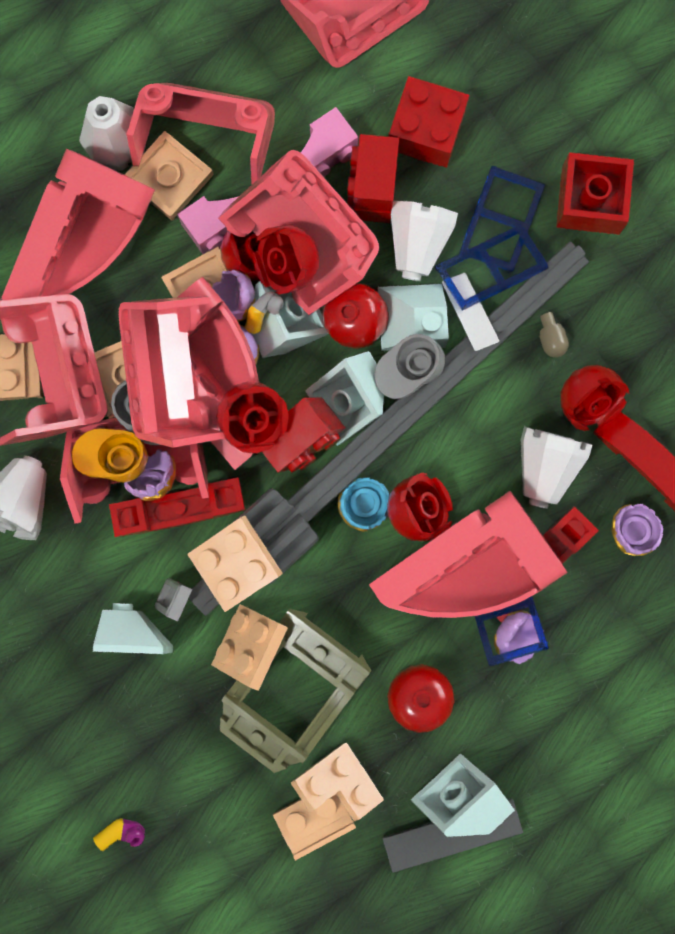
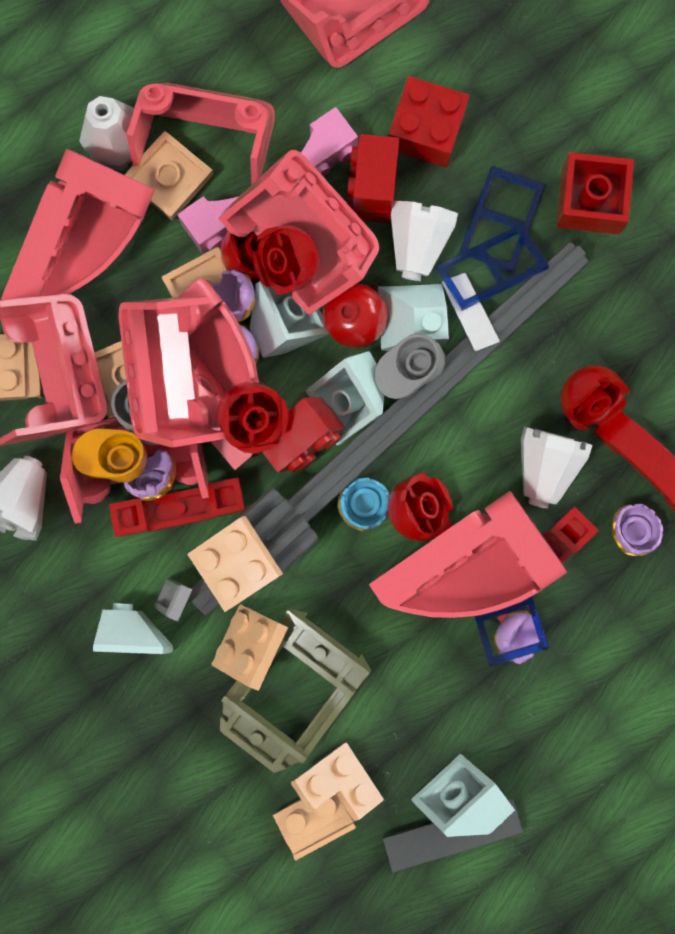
(123, 830): arm -> none
(256, 311): arm -> none
(420, 698): red cylinder -> none
(553, 336): dark tan cylinder -> none

